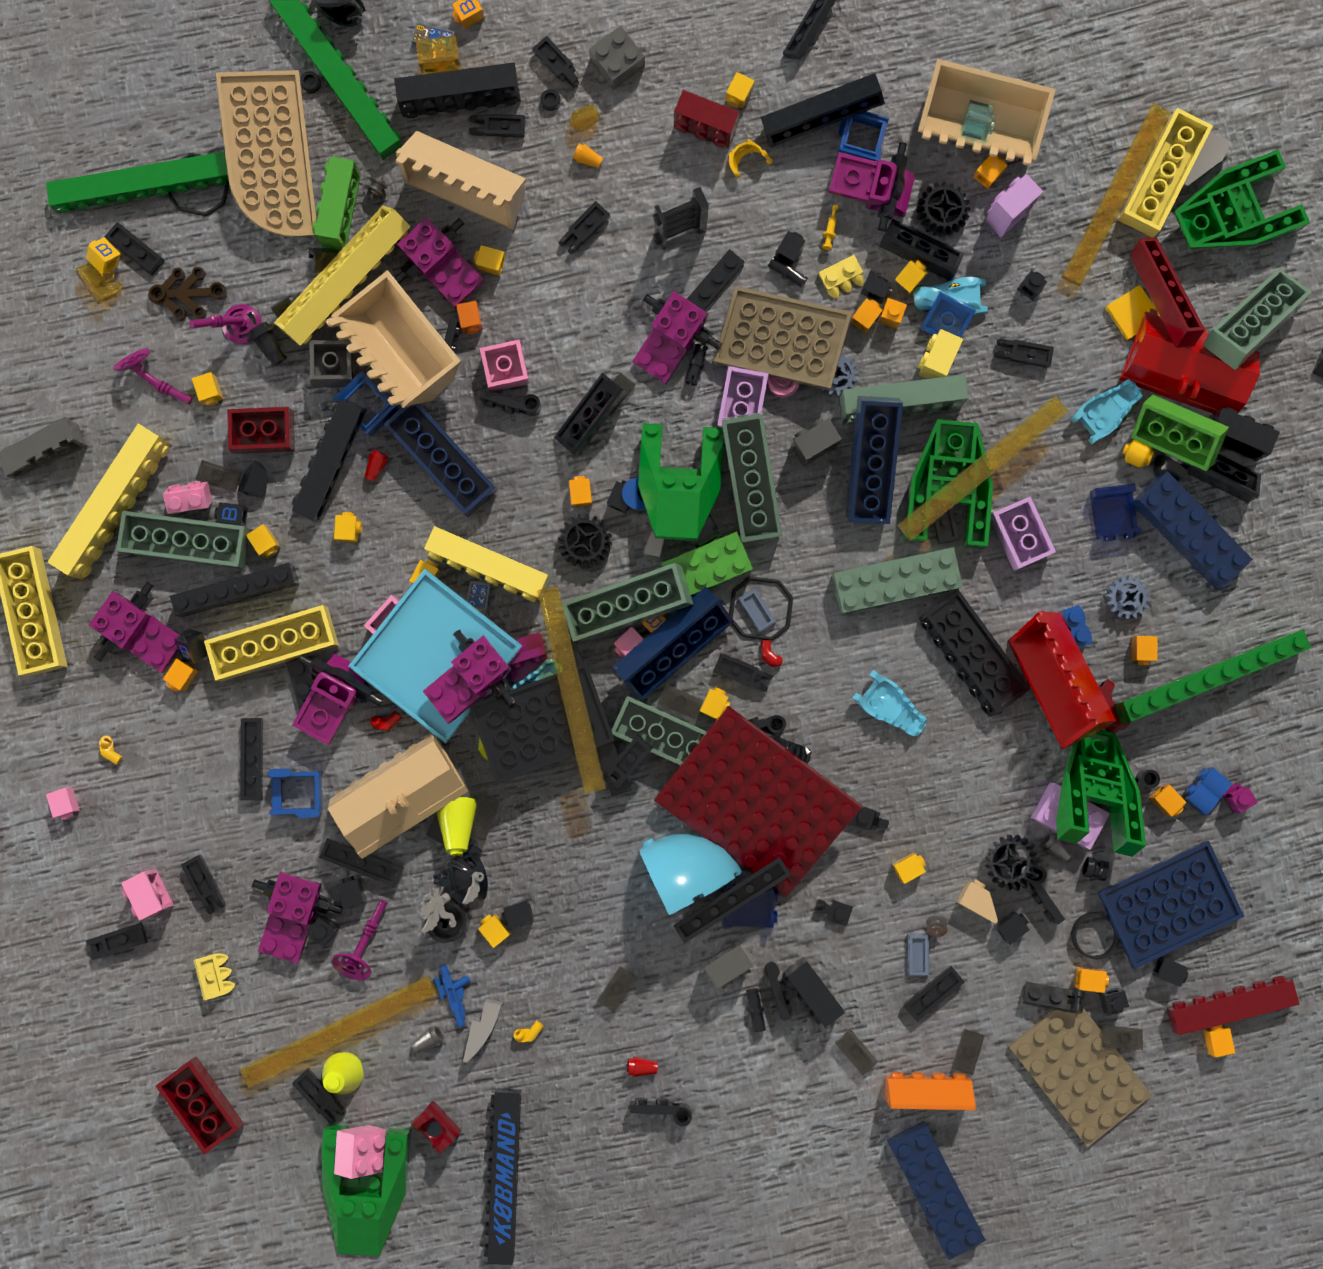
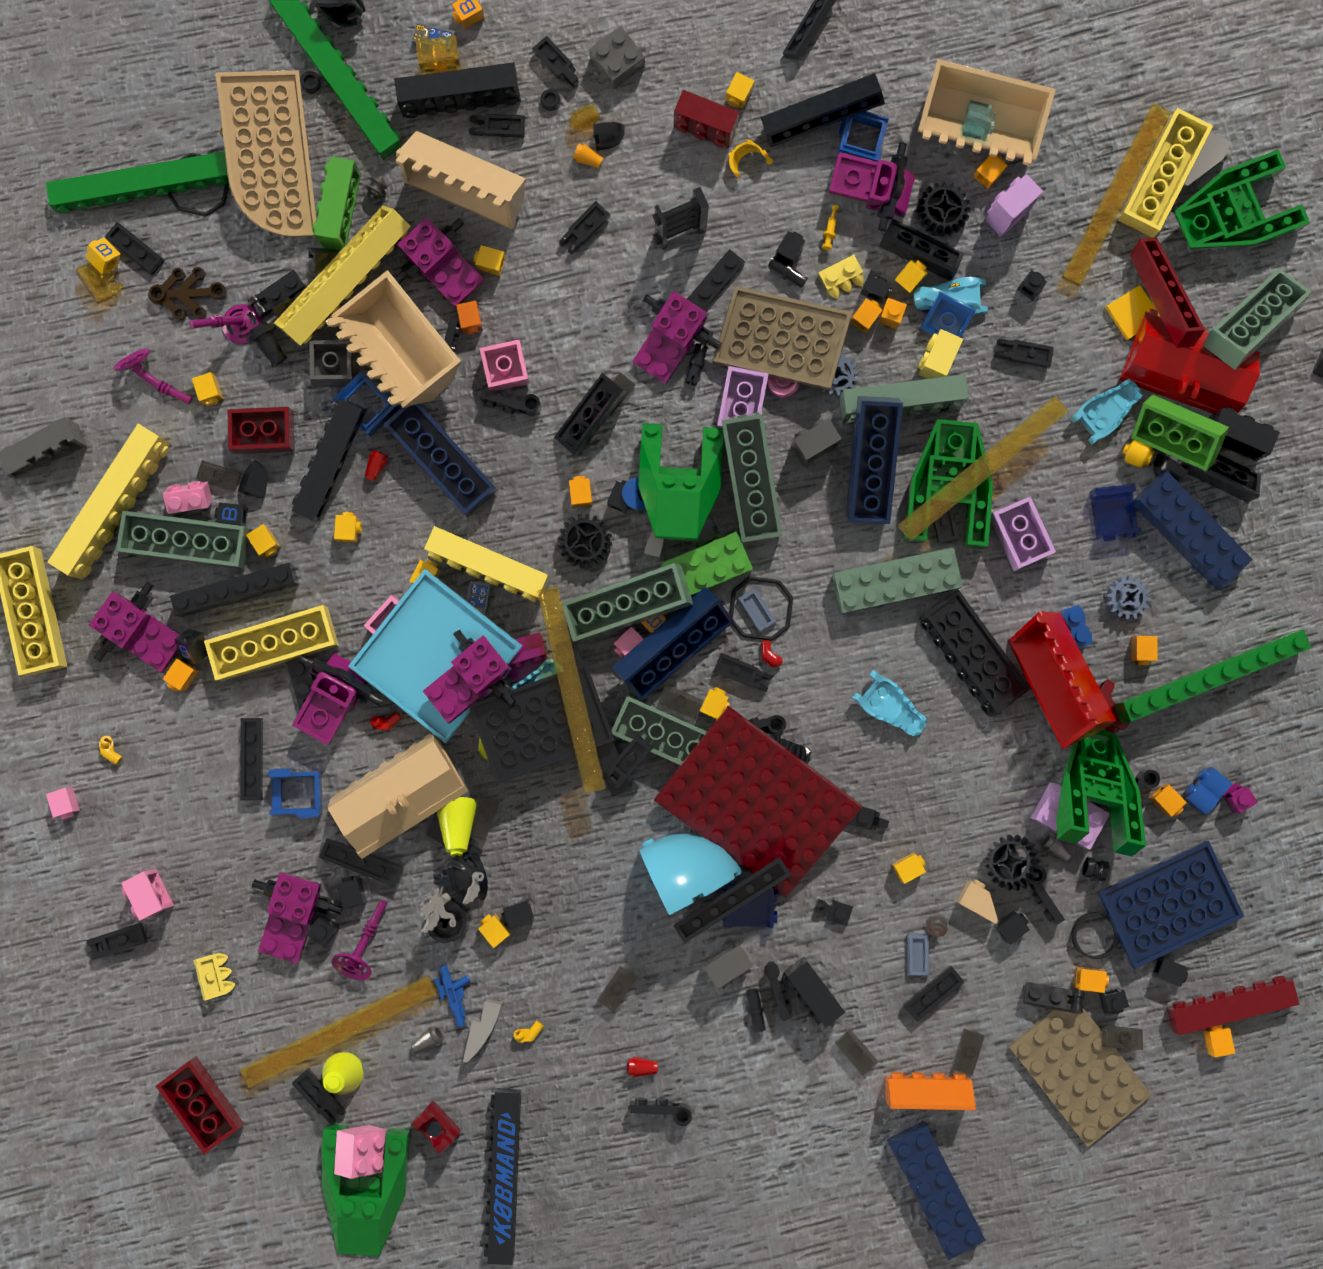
(202, 882): black hinge -> none
(285, 286): none -> black plate
(608, 134): none -> black brick

